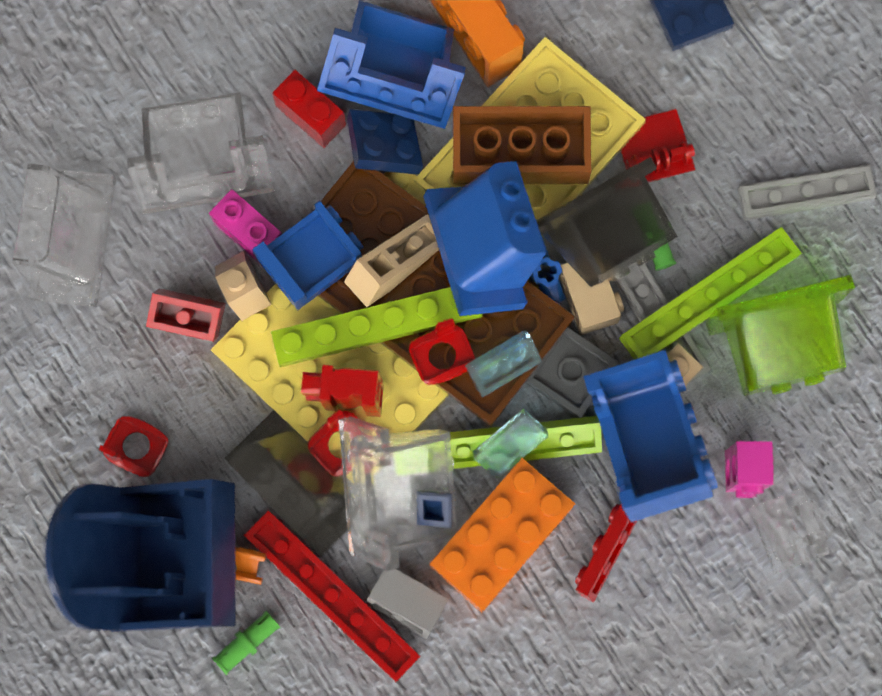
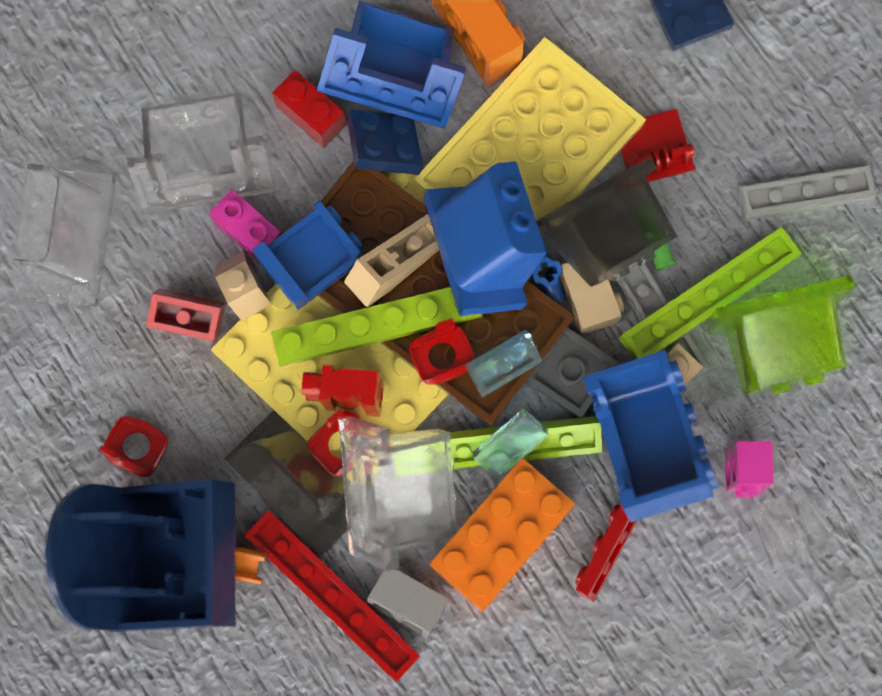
(246, 642): bright green pin -> none
(434, 508): dark blue slope -> none
(545, 141): dark orange brick -> none

